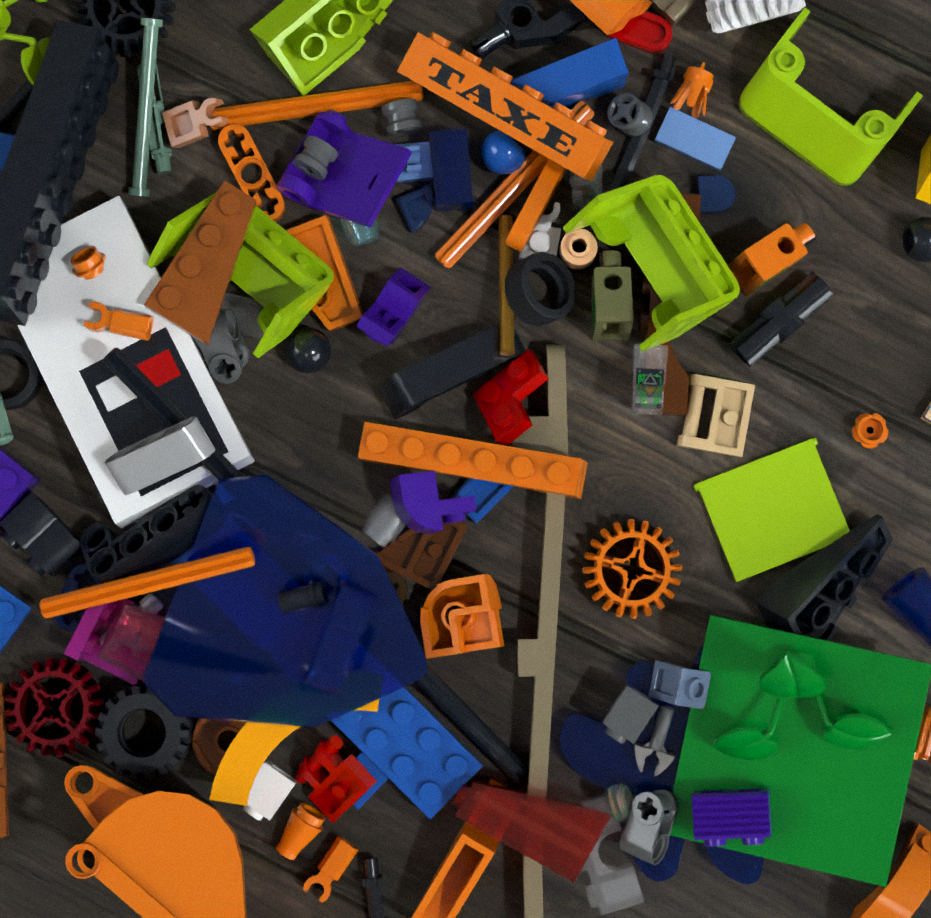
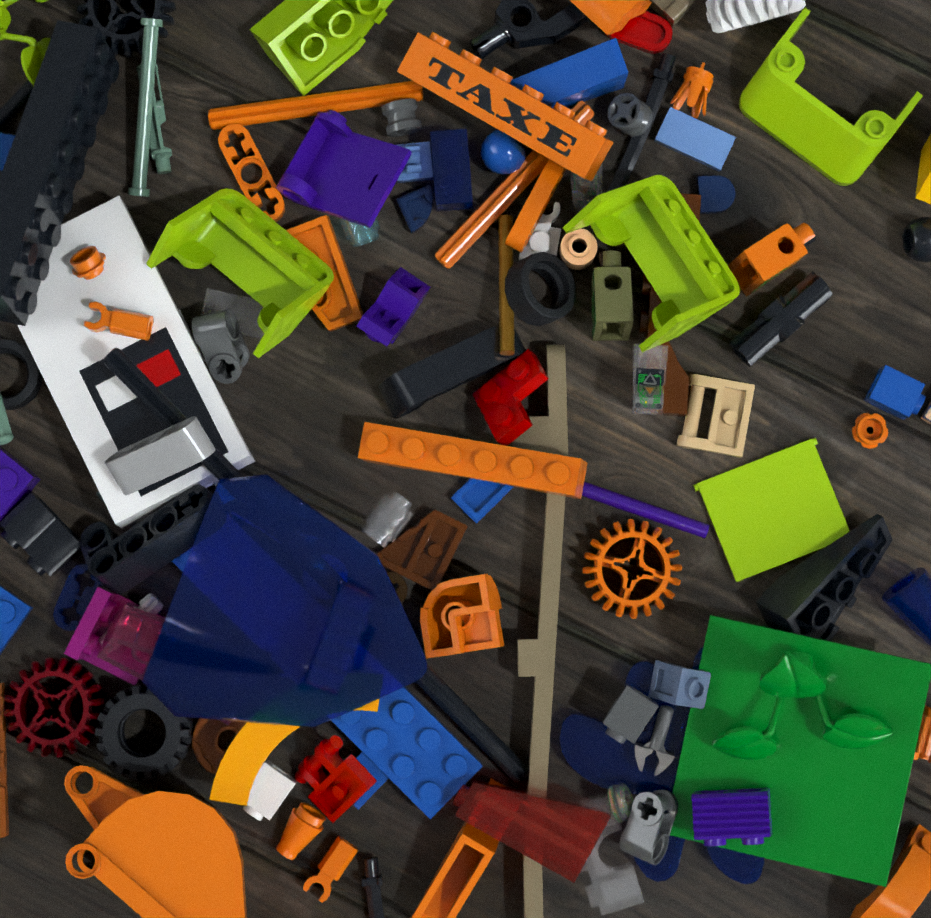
(147, 582): orange axle -> none
(189, 121): nougat plate -> none
(200, 273): dark orange wing -> none
(303, 597): black pin -> none
(307, 350): black piece -> none
(315, 158): dark grey wheel -> none
(419, 506): dark purple brick -> none
(645, 510): none -> dark purple bar
(895, 393): none -> blue brick

